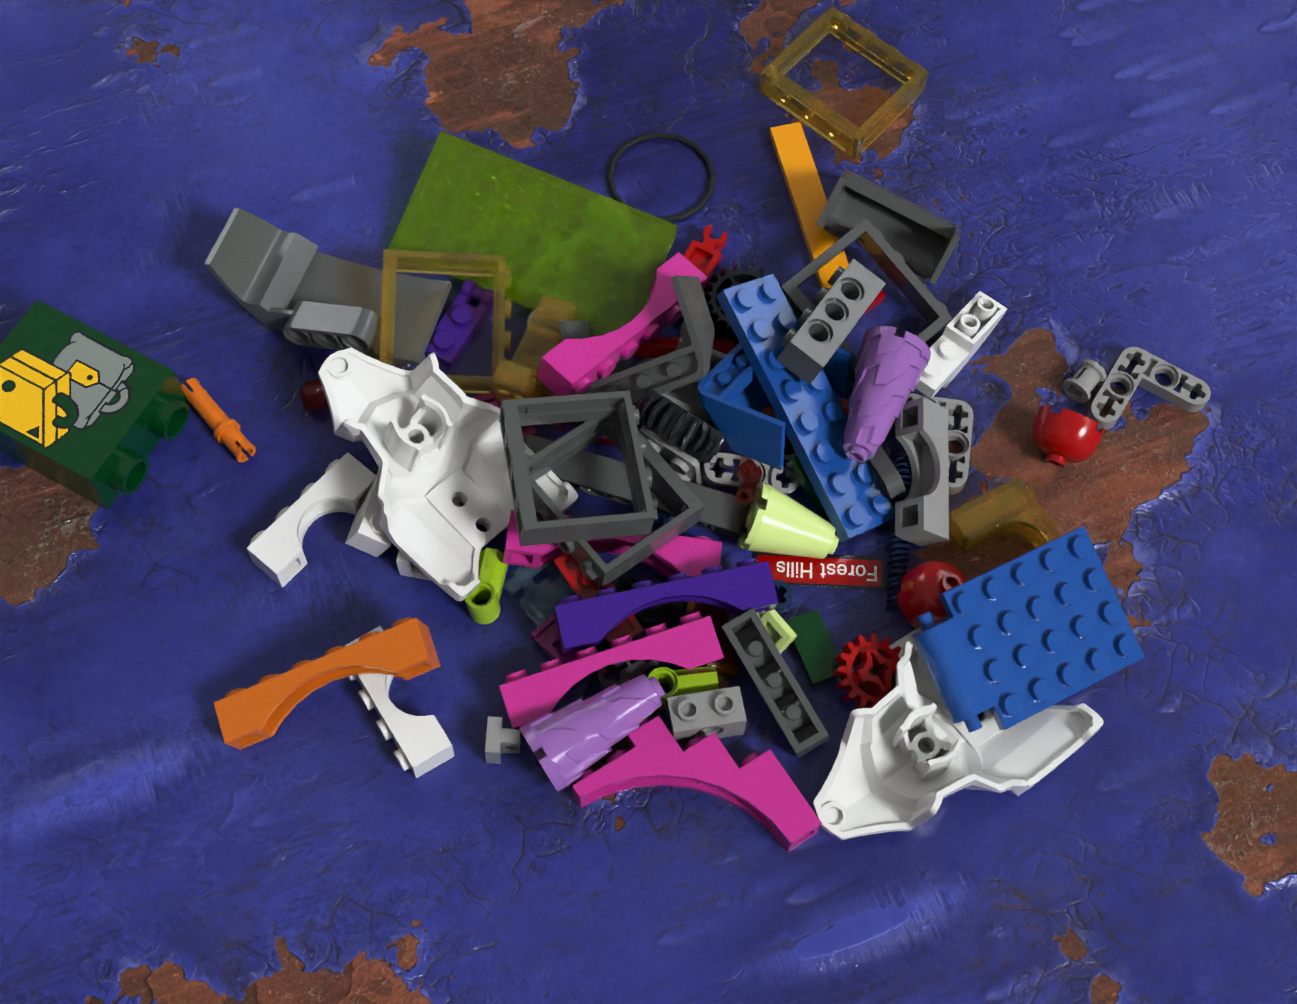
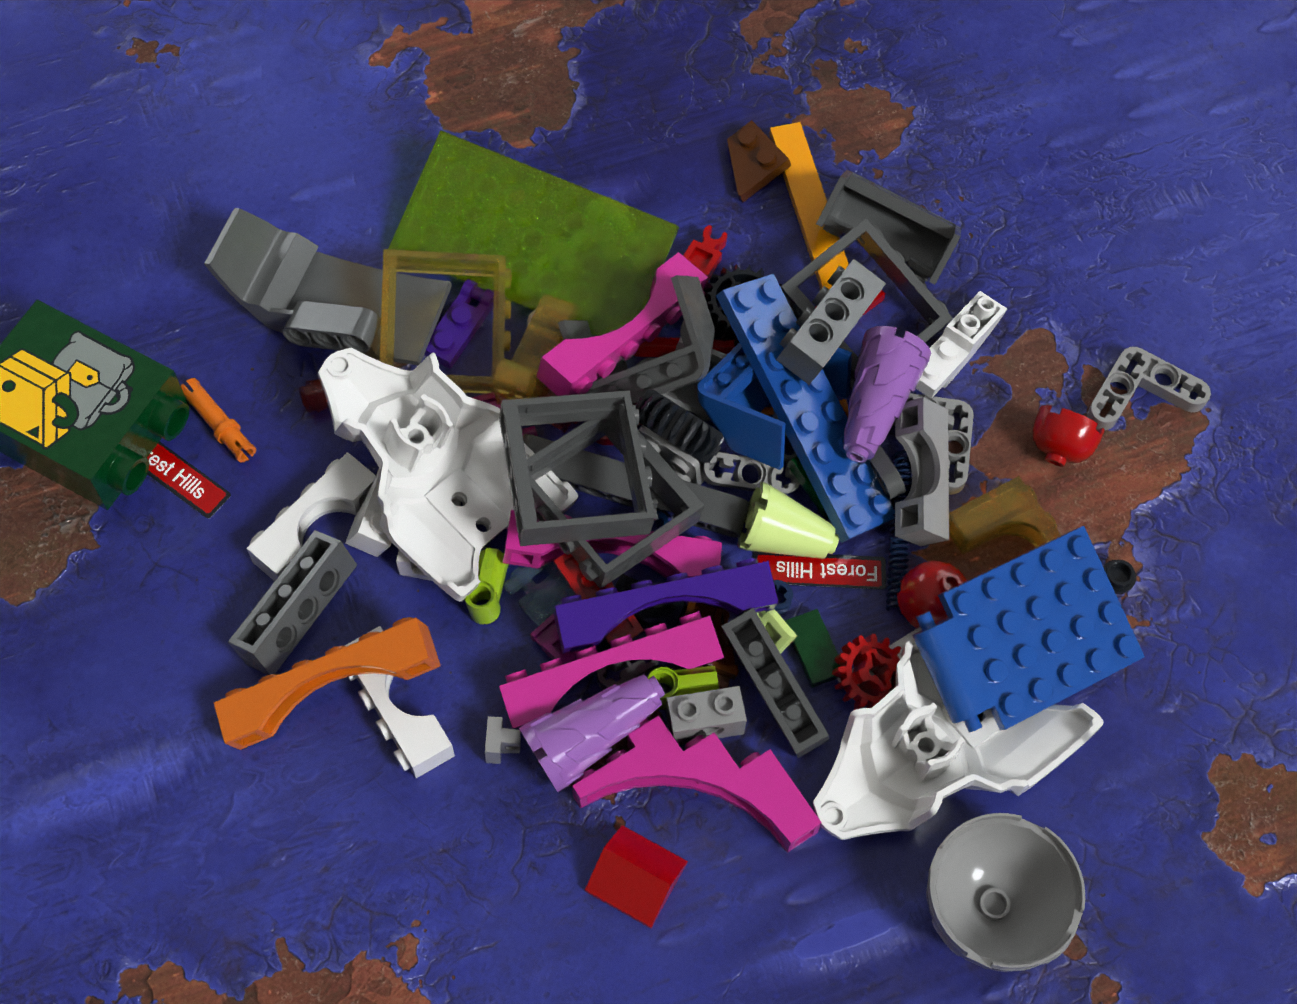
(186, 481): none -> red sticker
(293, 603): none -> dark grey brick
(635, 876): none -> red slope
(670, 136): black piece -> none
(748, 487): clear red arm -> none
(754, 160): none -> reddish brown wing
(818, 114): clear yellow window -> none
(1005, 893): none -> light grey rock
(1084, 381): light grey bush -> none
(1121, 575): none -> black plate

